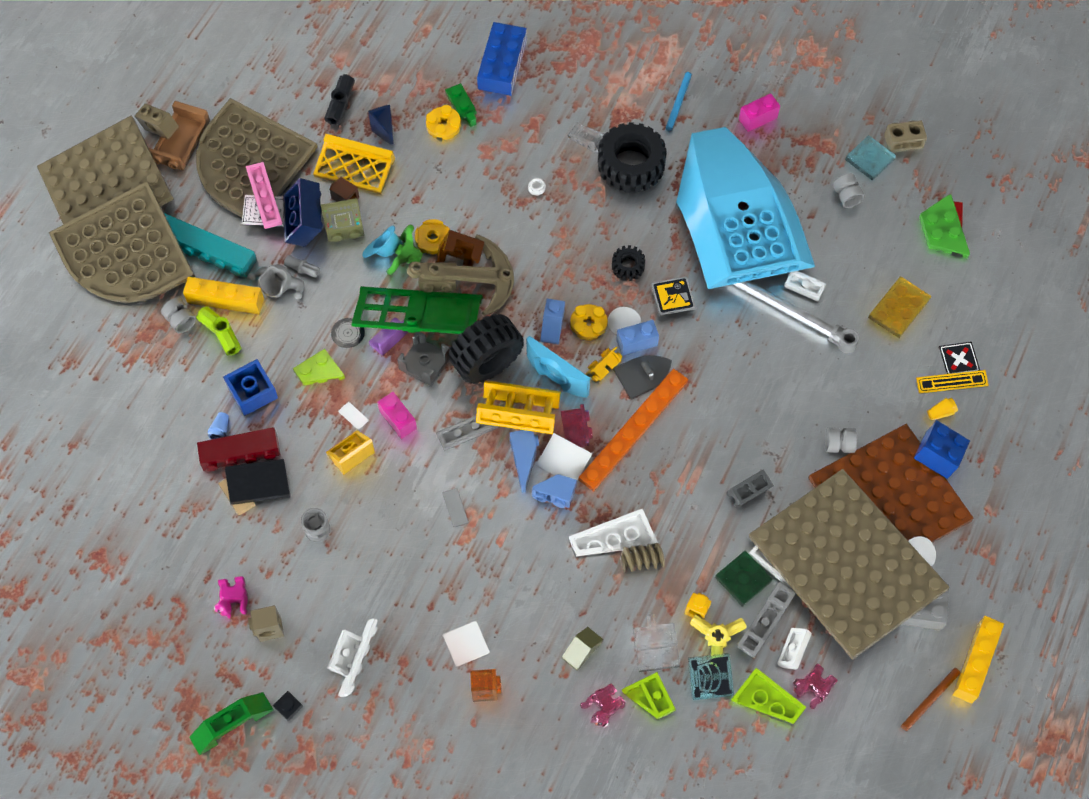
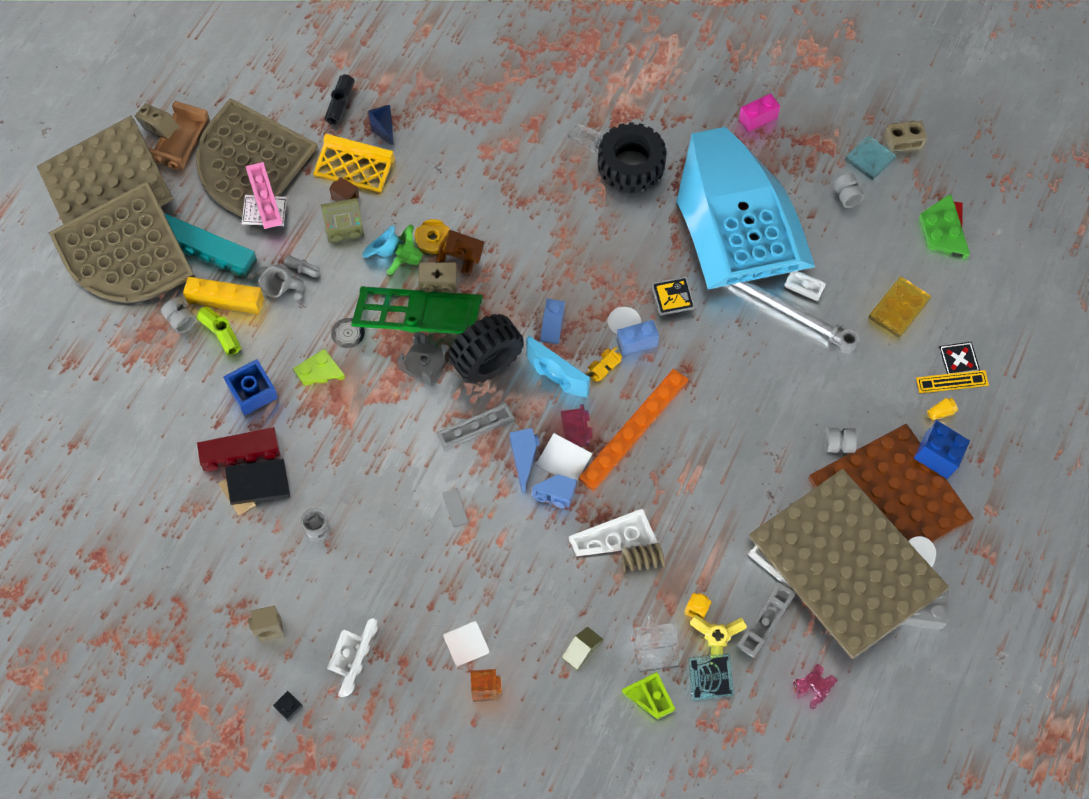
(219, 426): light blue cone -> none
(229, 718): green slope -> none
(232, 594): dark pink animal -> none
(302, 212): dark blue brick -> none
(351, 451): yellow slope -> none
(353, 415): white sticker -> none
(387, 338): medium lavender panel -> none
(397, 415): dark pink brick -> none
(440, 114): yellow plate -> none
(462, 103): green hinge -> none
(489, 275): dark tan piece -> none
(502, 58): blue brick -> none
(518, 418): yellow fence -> none
(536, 186): white plate -> none
(586, 312): yellow plate -> none
(606, 704): clear pink animal -> none
(628, 272): black tyre -> none
(642, 374): dark grey shield -> none
(678, 101): dark azure bar -> none
(743, 578): clear green plate -> none
(750, 488): dark grey hinge -> none
(768, 698): lime wing -> none
(794, 648): white plate -> none
(934, 695): dark orange bar -> none
(978, 659): yellow brick -> none

